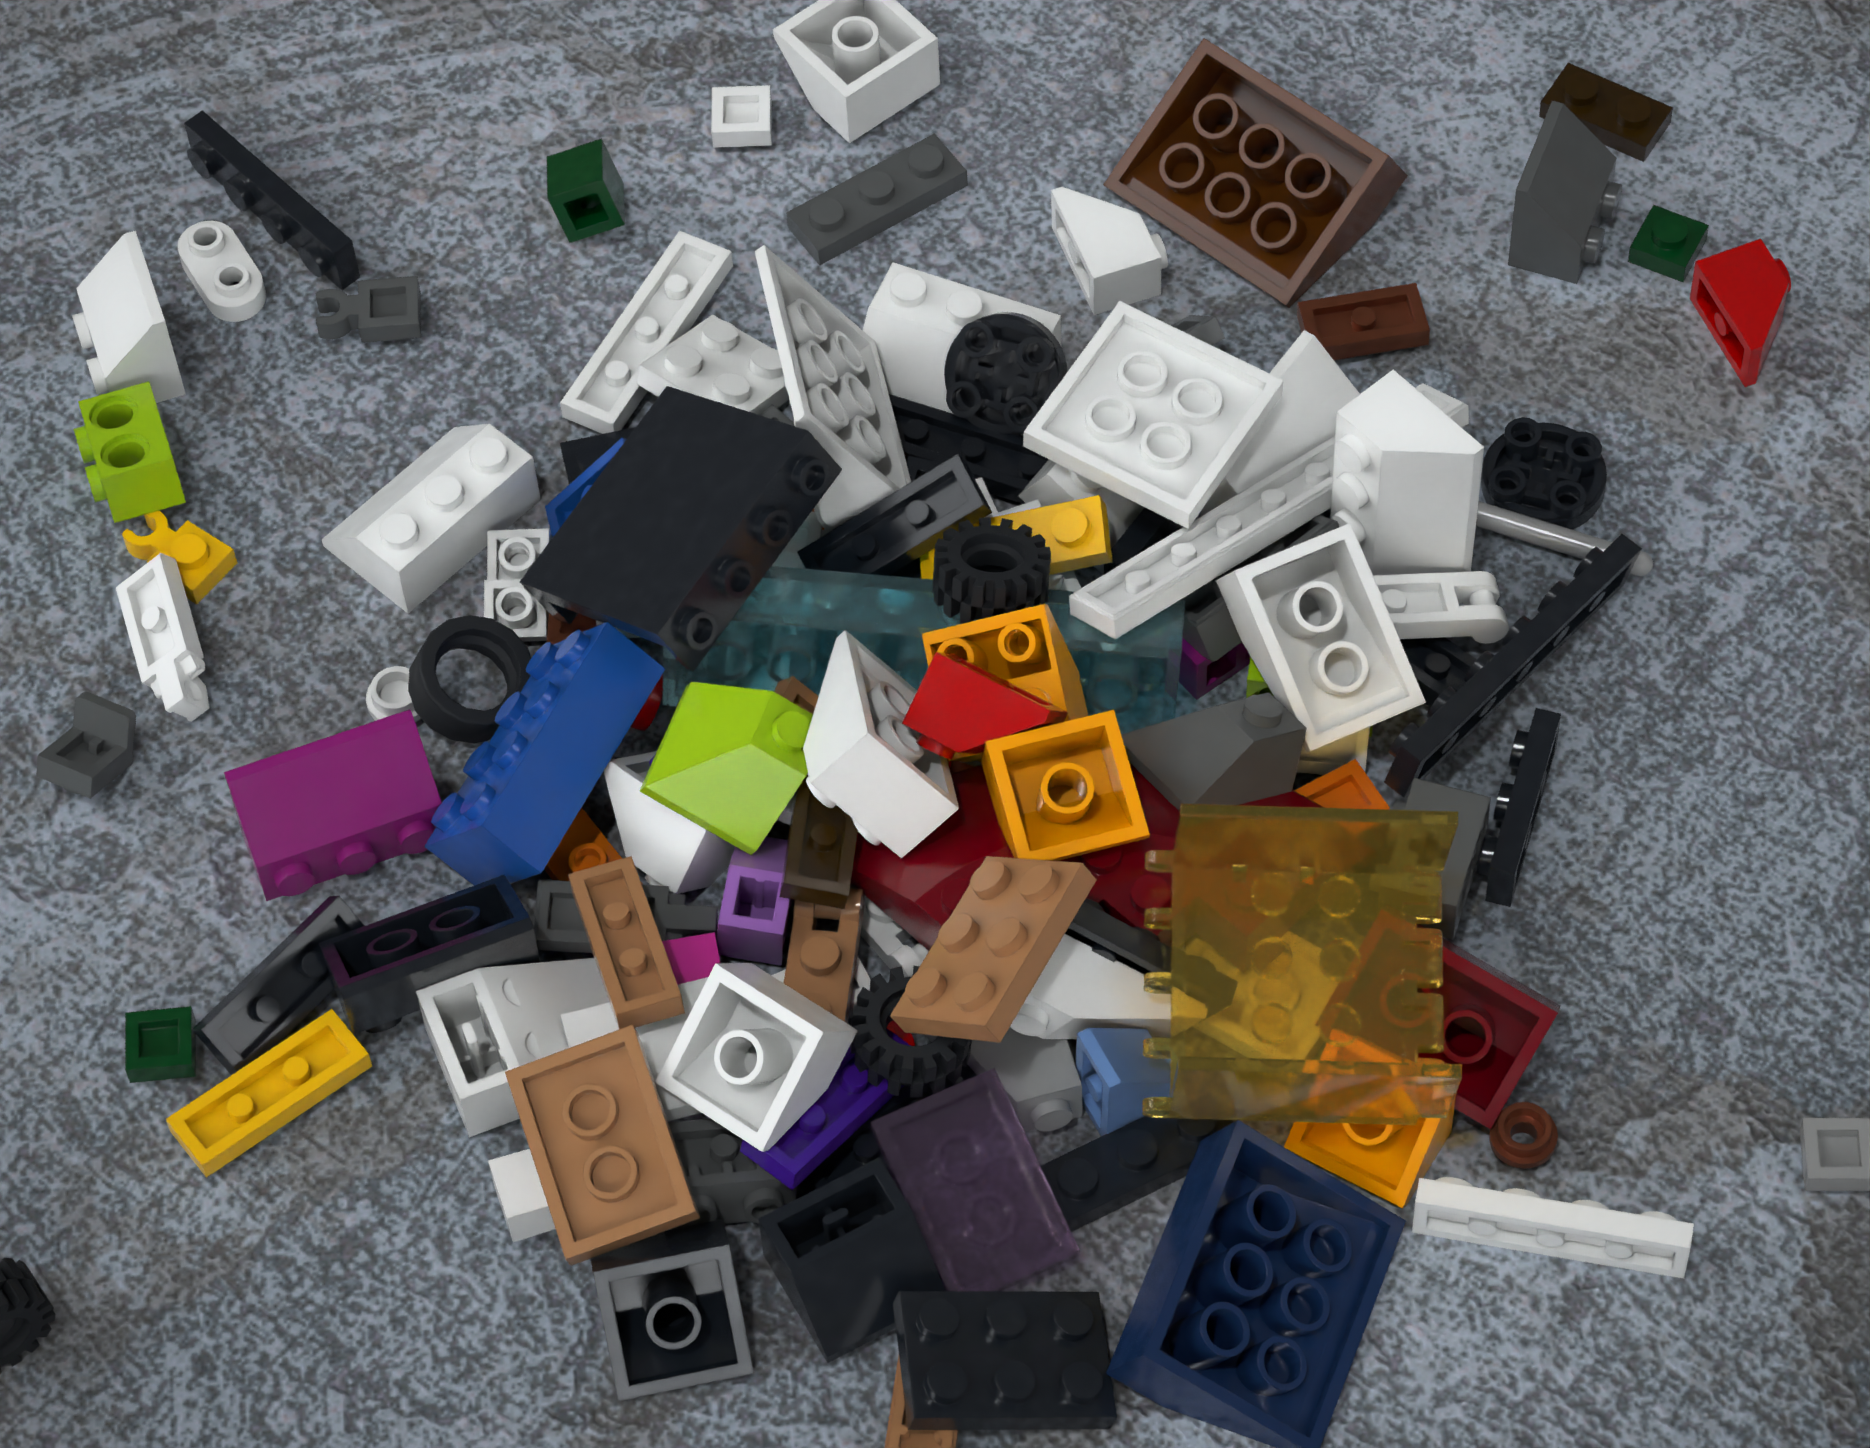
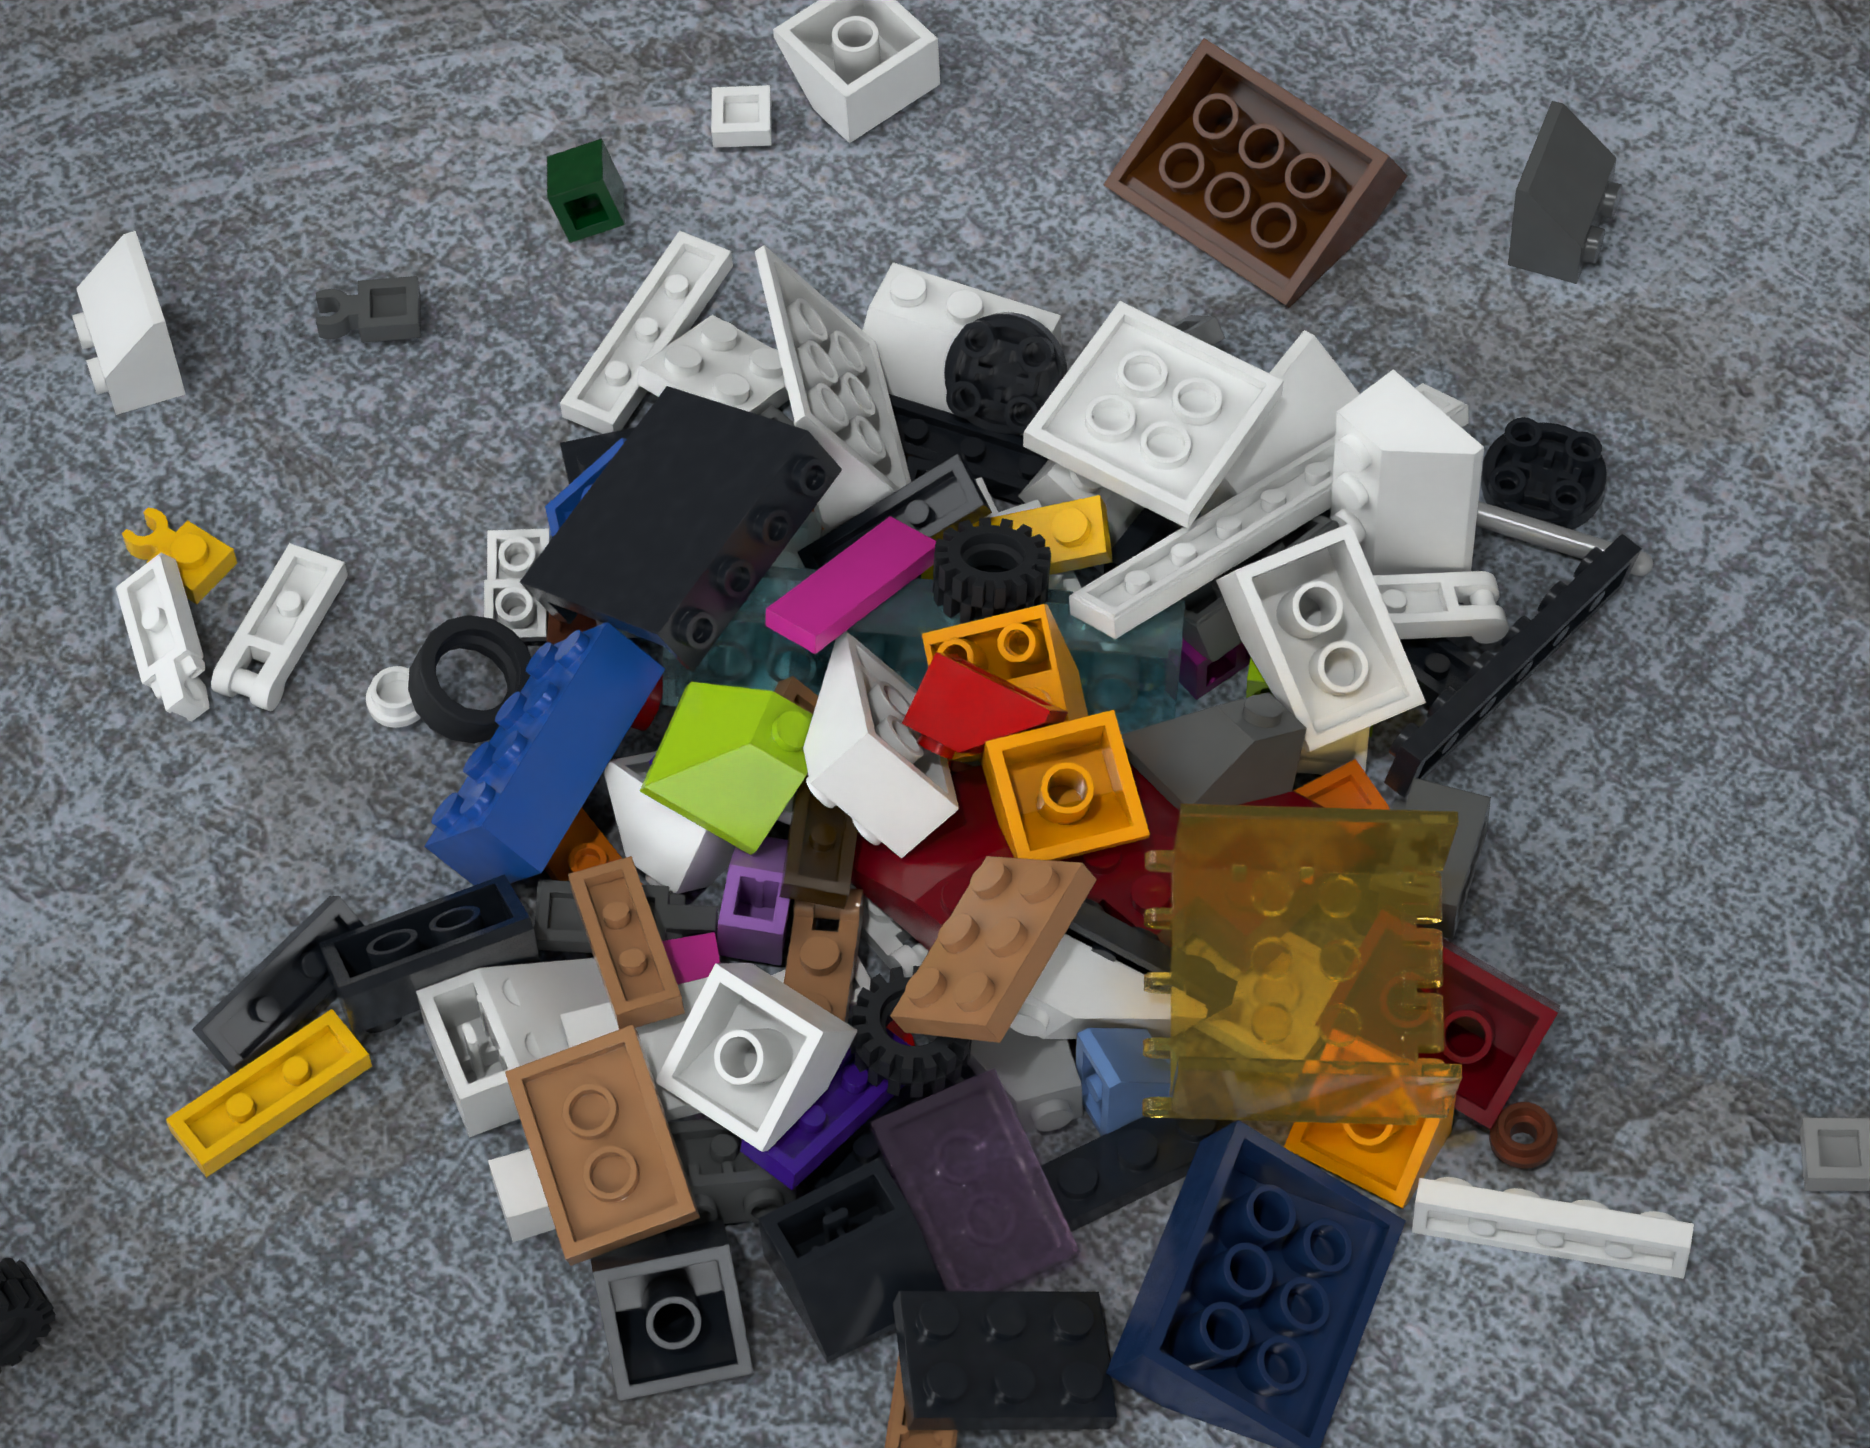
(93, 749): dark grey bracket -> none
(130, 453): lime brick -> none
(160, 1044): dark green plate -> none
(216, 260): white plate -> none
(279, 626): none -> white plate
(281, 209): black plate -> none
(335, 805): magenta slope -> none
(437, 513): white slope -> none
(851, 585): none -> dark pink tile
(877, 199): dark grey plate -> none
(1107, 249): white slope -> none
(1366, 321): copper plate -> none
(1518, 806): black plate -> none
(1610, 111): dark brown plate -> none
(1668, 243): dark green plate -> none
(1742, 303): red slope -> none

